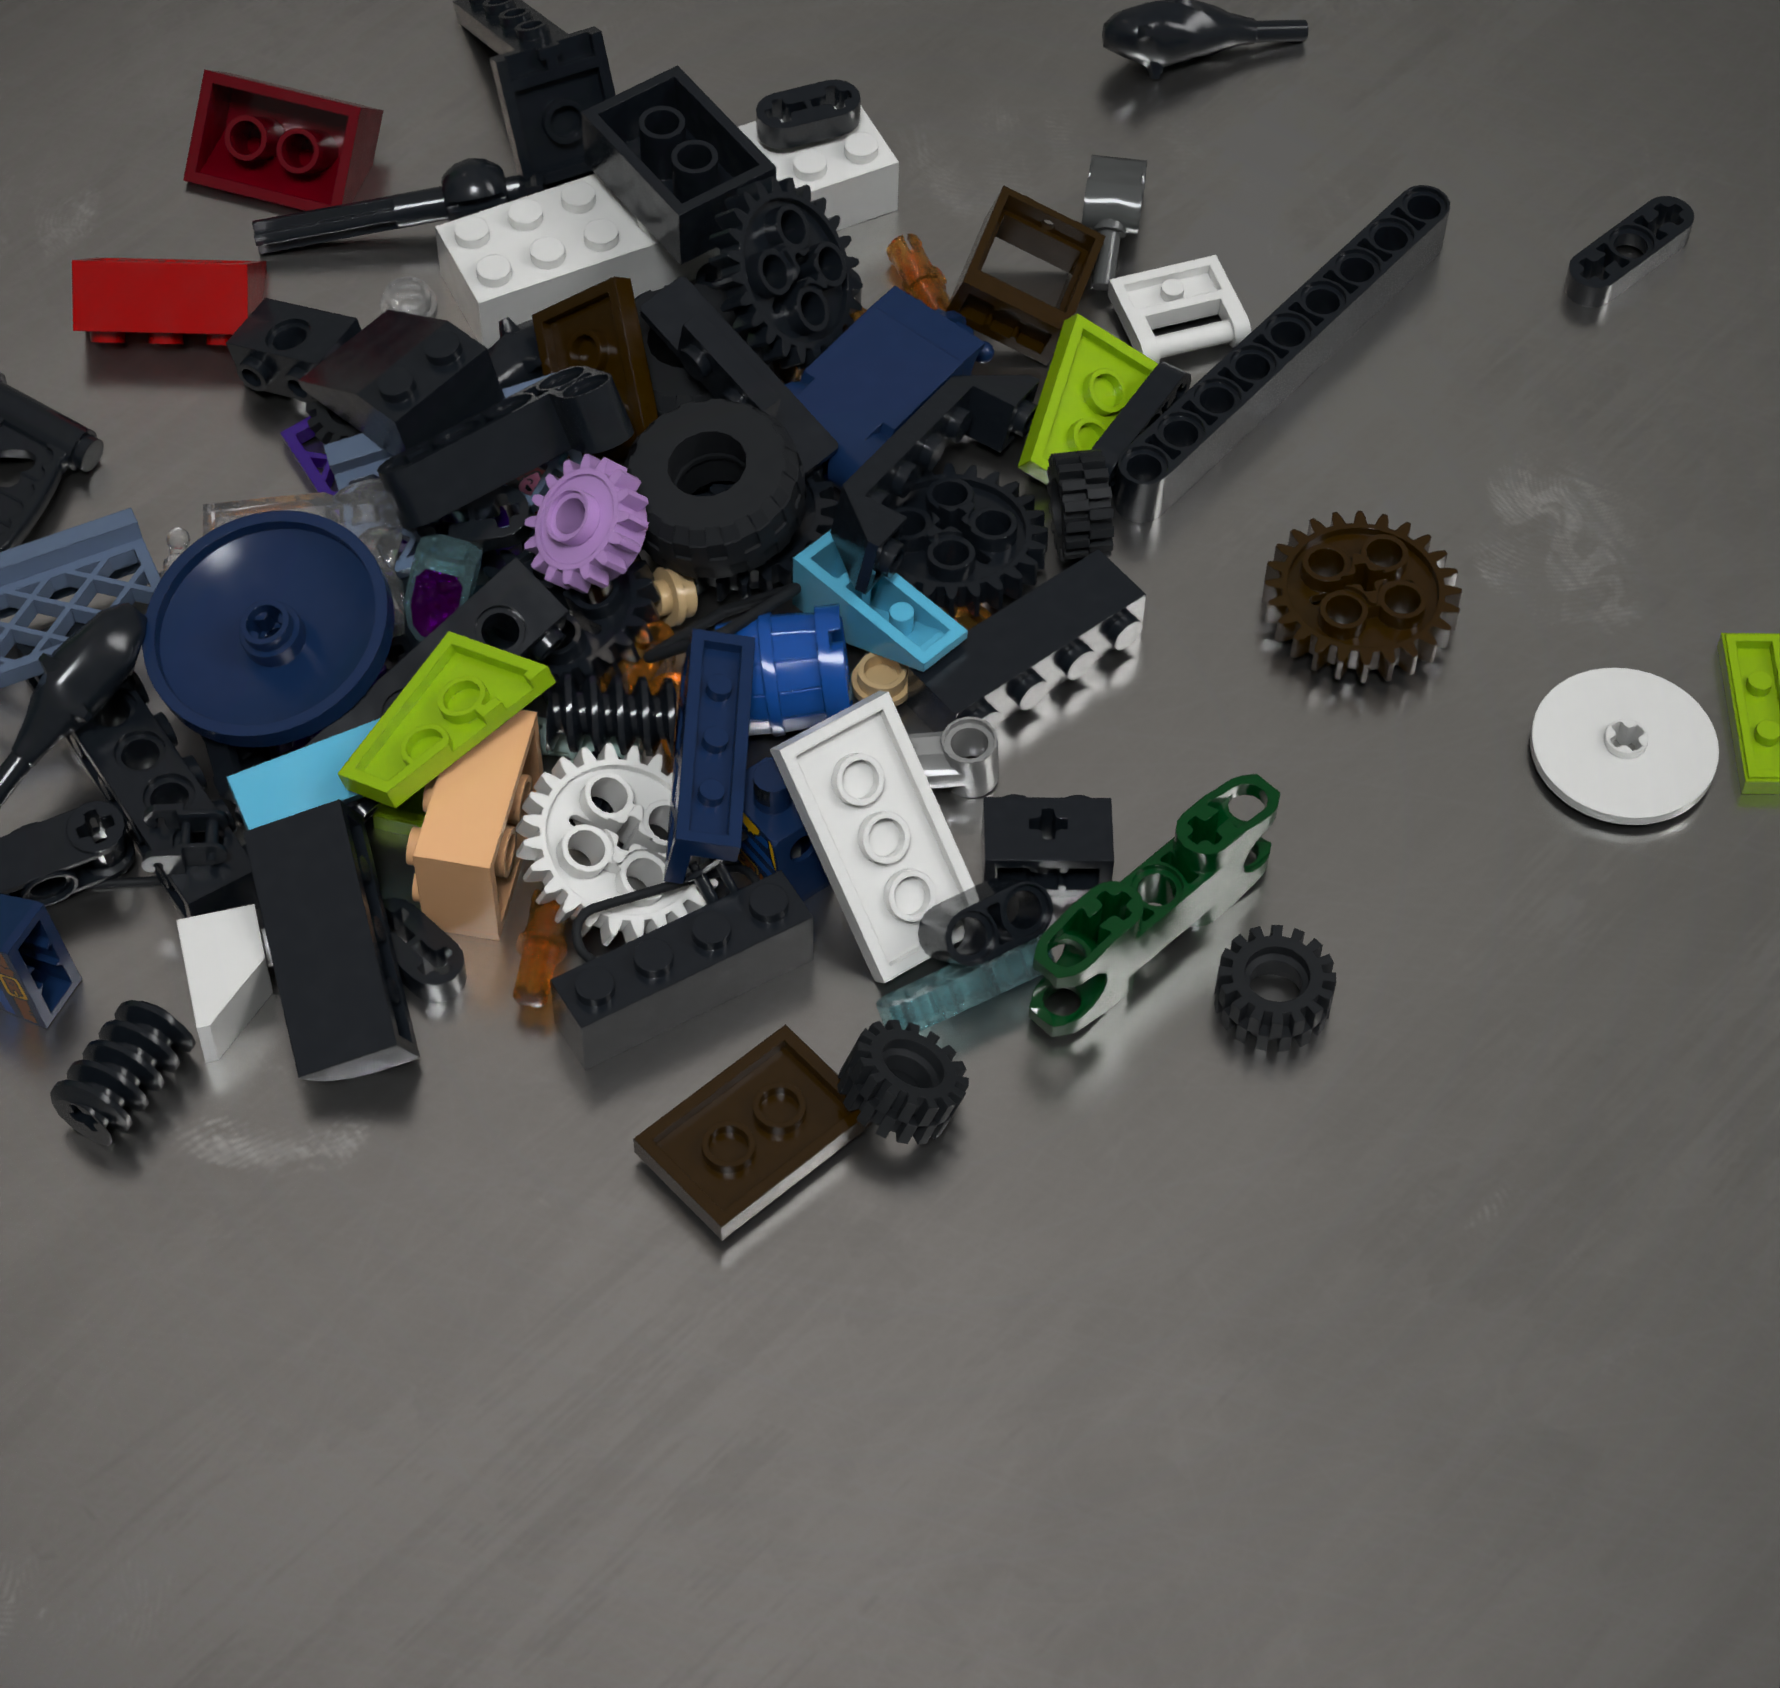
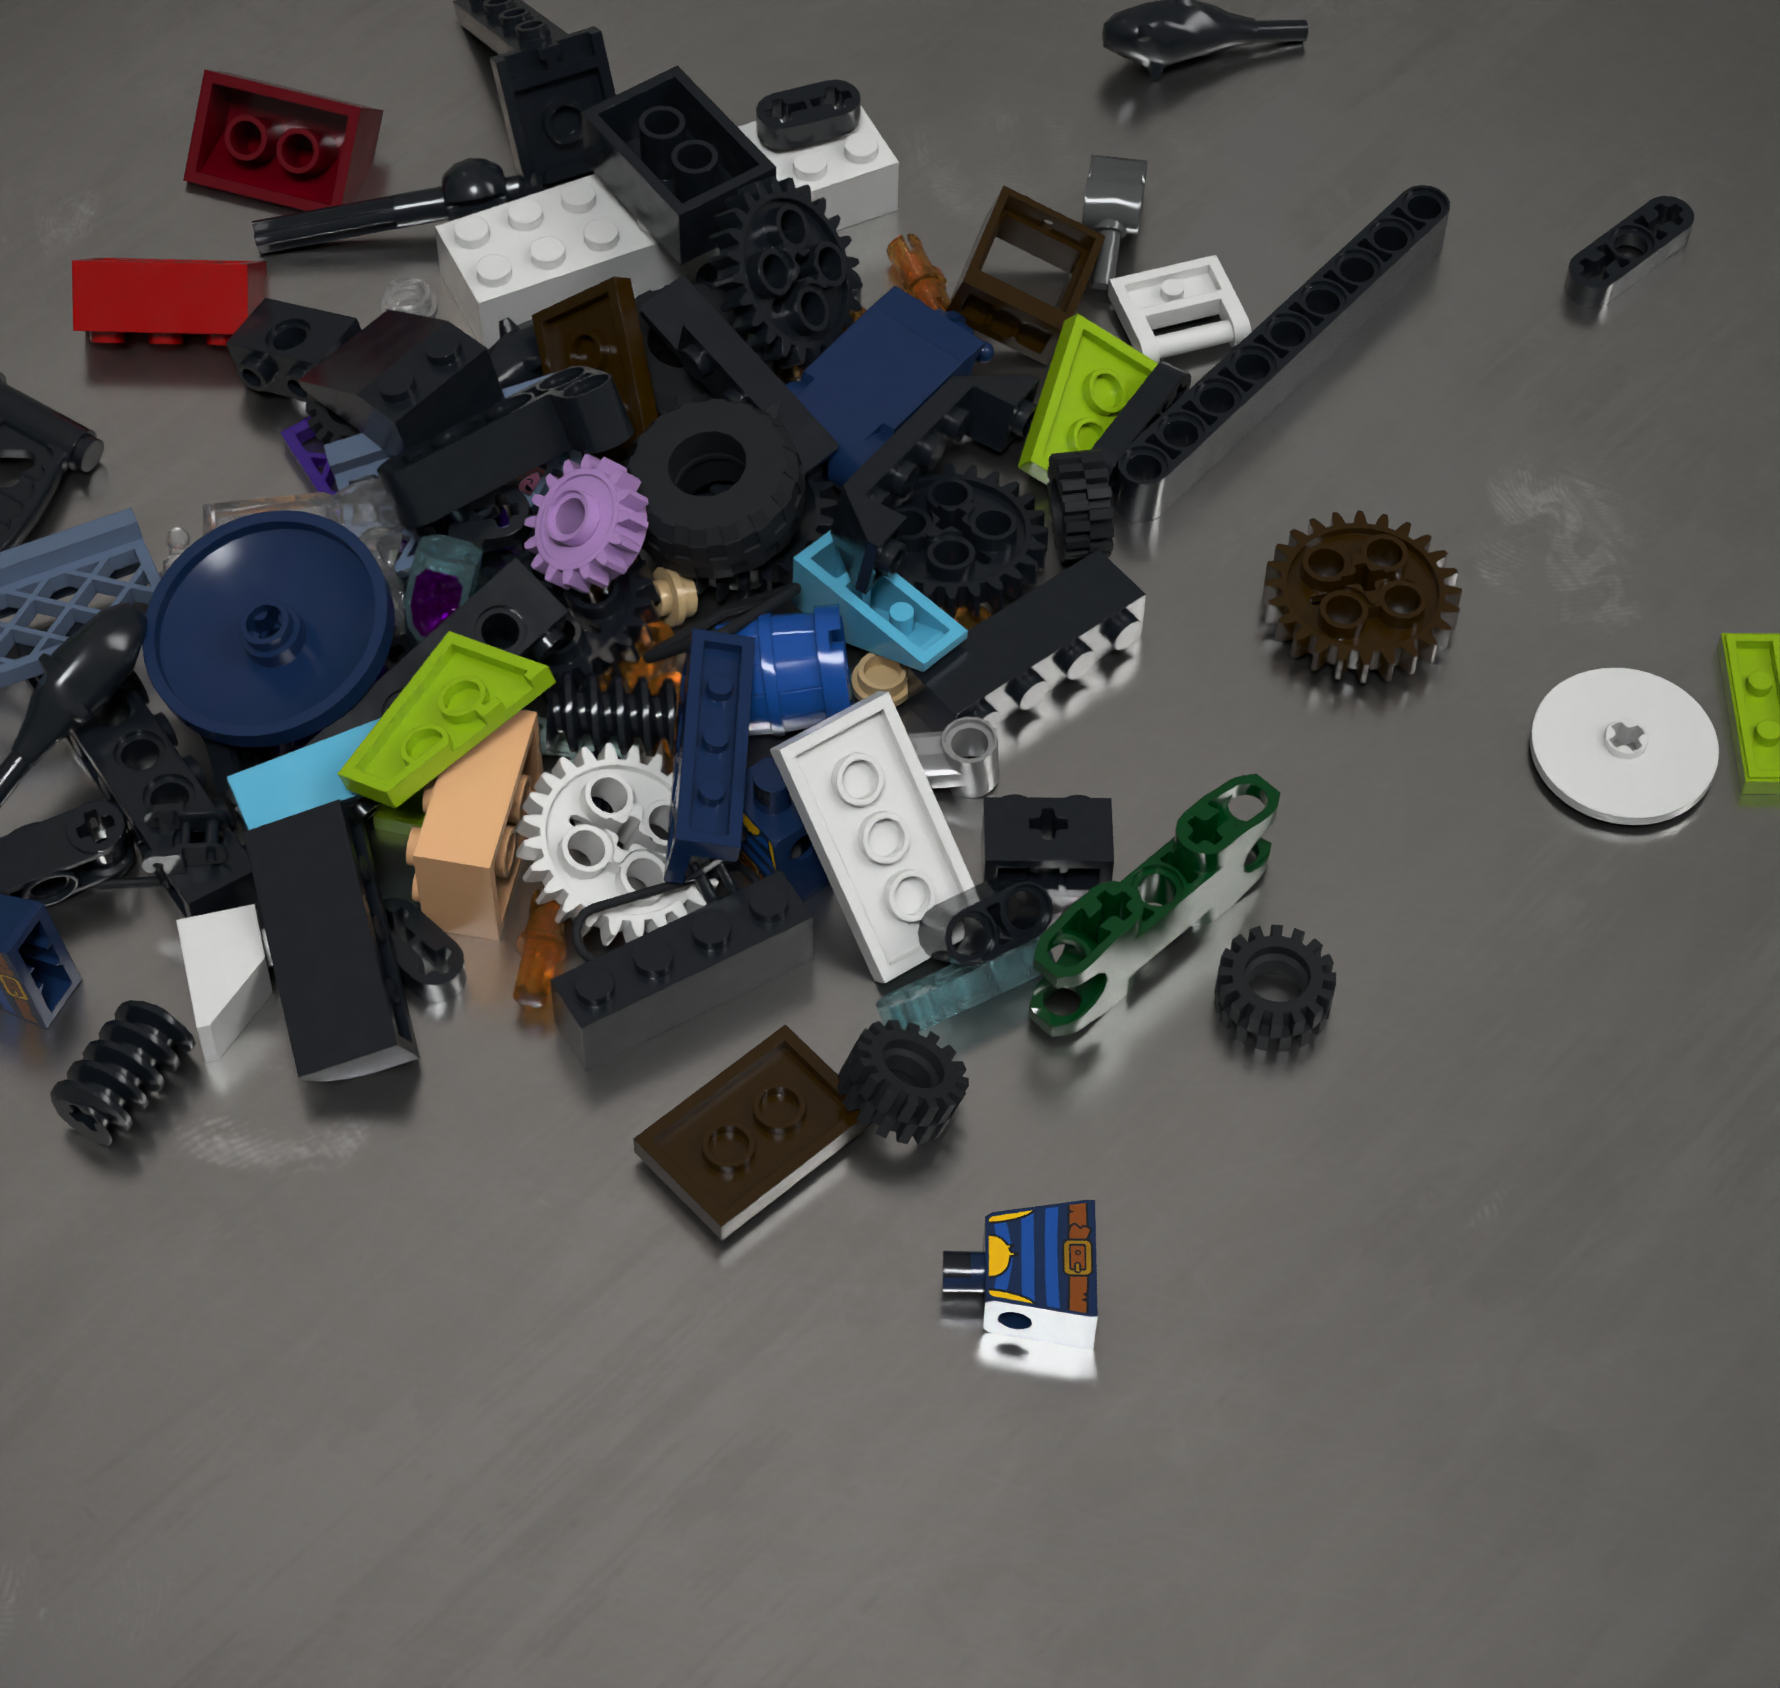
(1034, 1273): none -> torso

